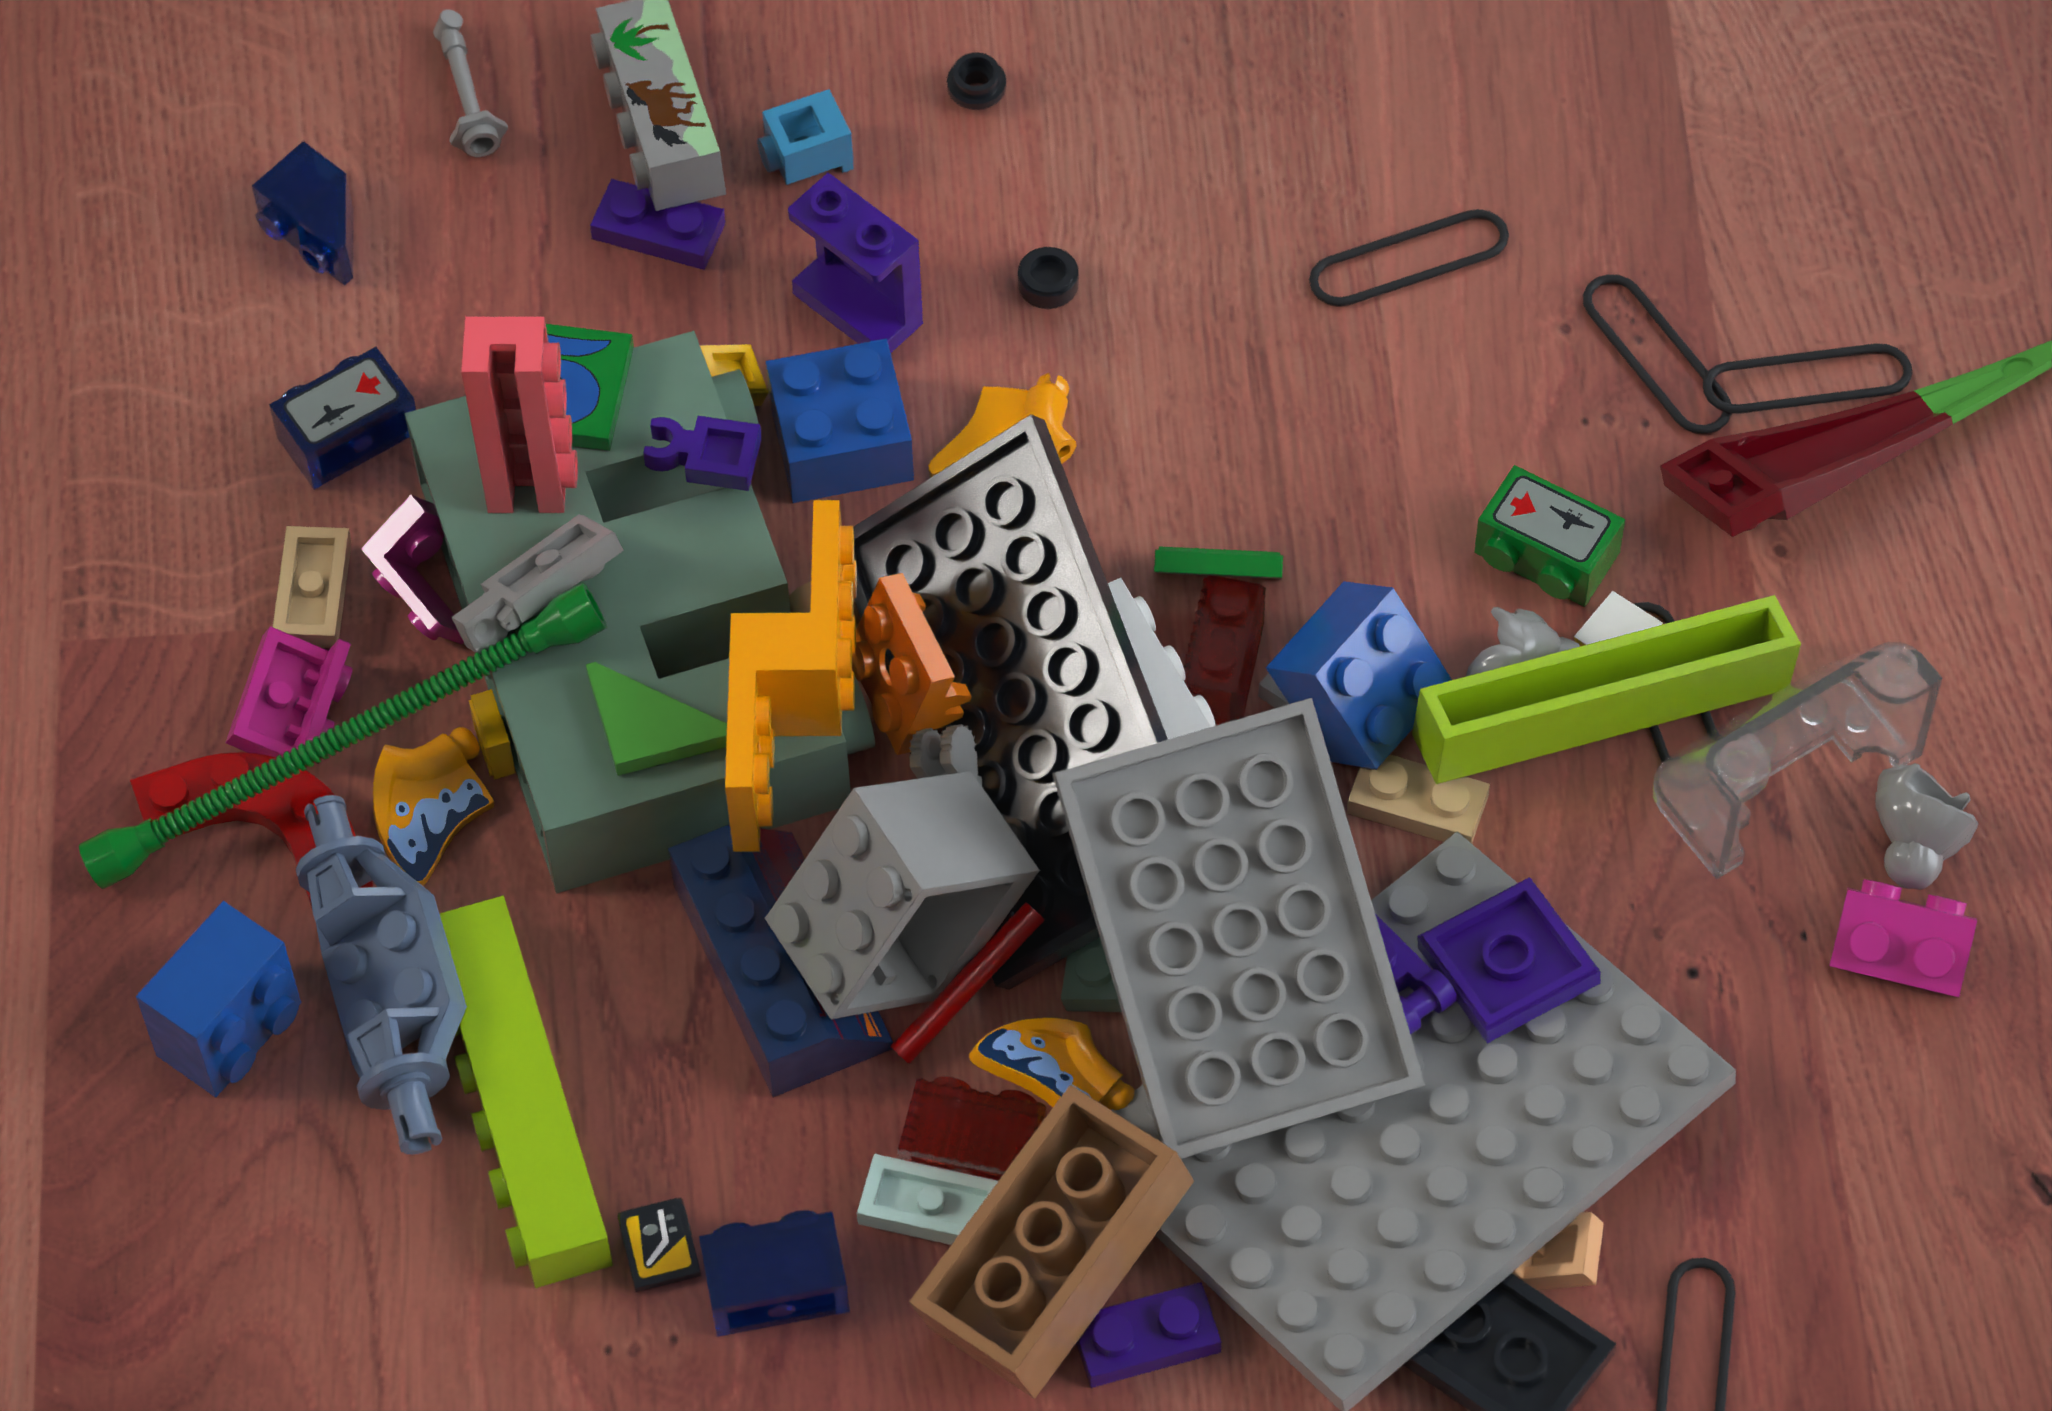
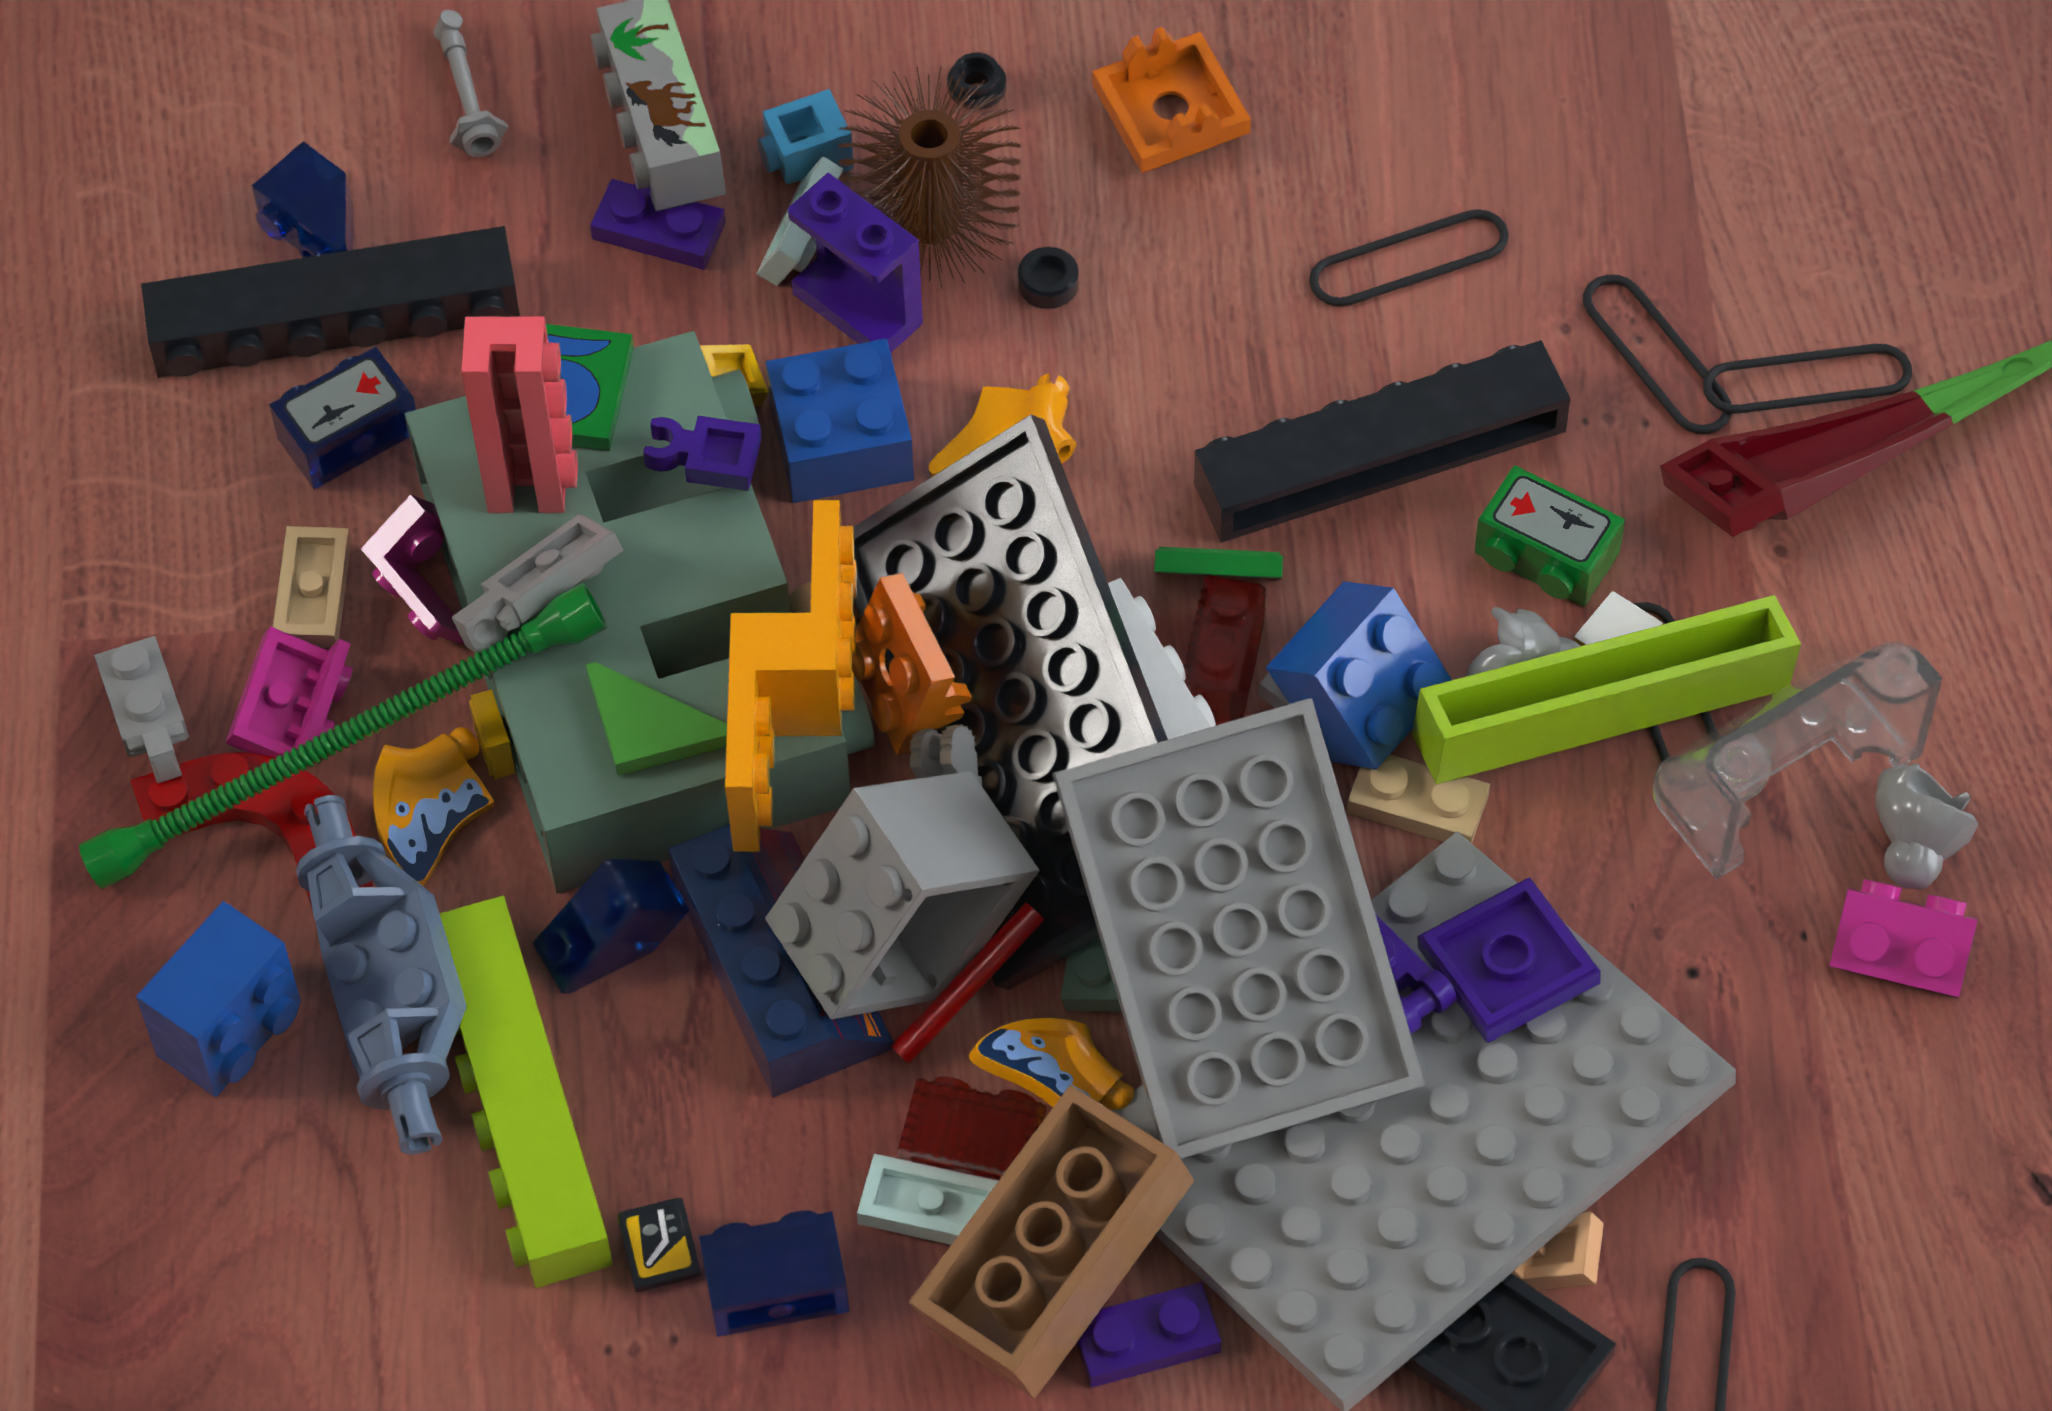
(144, 704): none -> light grey hinge
(328, 301): none -> black brick
(610, 922): none -> clear blue slope
(791, 245): none -> light aqua plate
(931, 172): none -> reddish brown piece
(1177, 69): none -> orange piece
(1380, 440): none -> black brick

